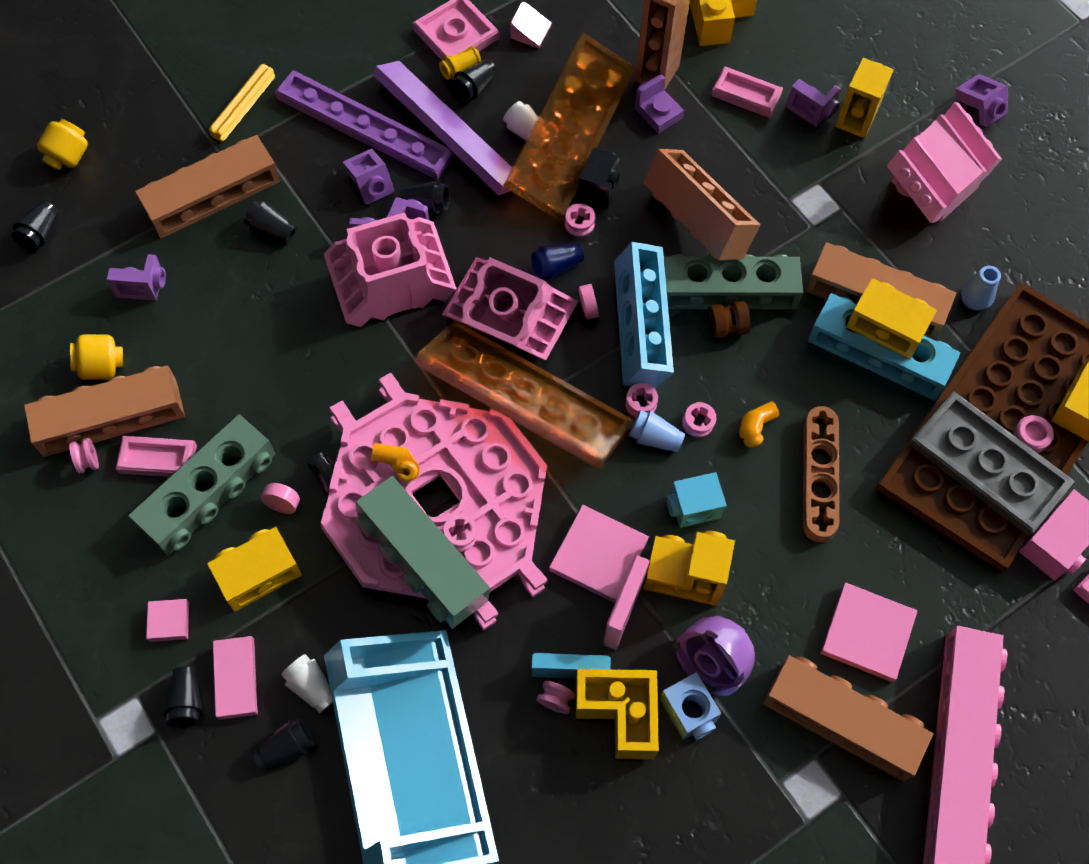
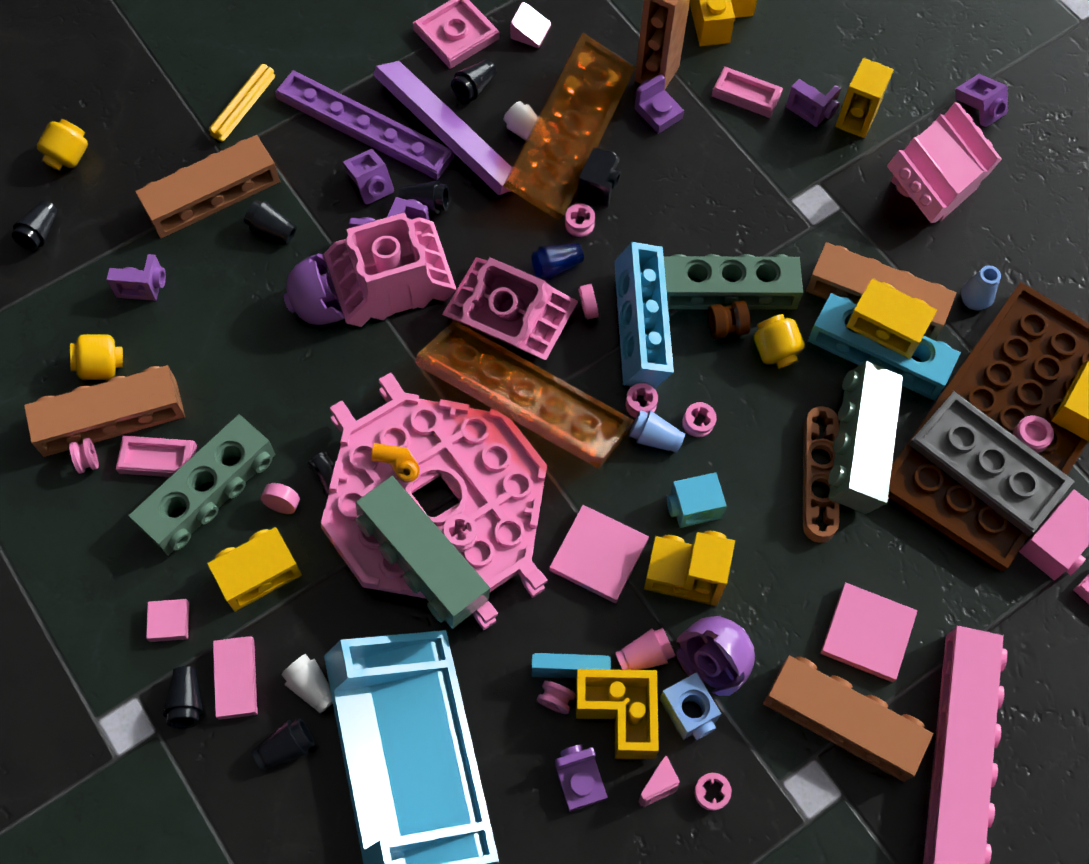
(312, 292): none -> medium lavender cylinder
(459, 61): yellow pin -> none
(579, 777): none -> medium lavender bracket
(625, 602): bright pink tile -> none
(646, 651): none -> bright pink cone
(661, 784): none -> bright pink slope
(701, 205): nougat brick -> none
(725, 791): none -> bright pink bush
(753, 423): light orange arm -> none
(778, 341): none -> yellow head
(865, 438): none -> brick

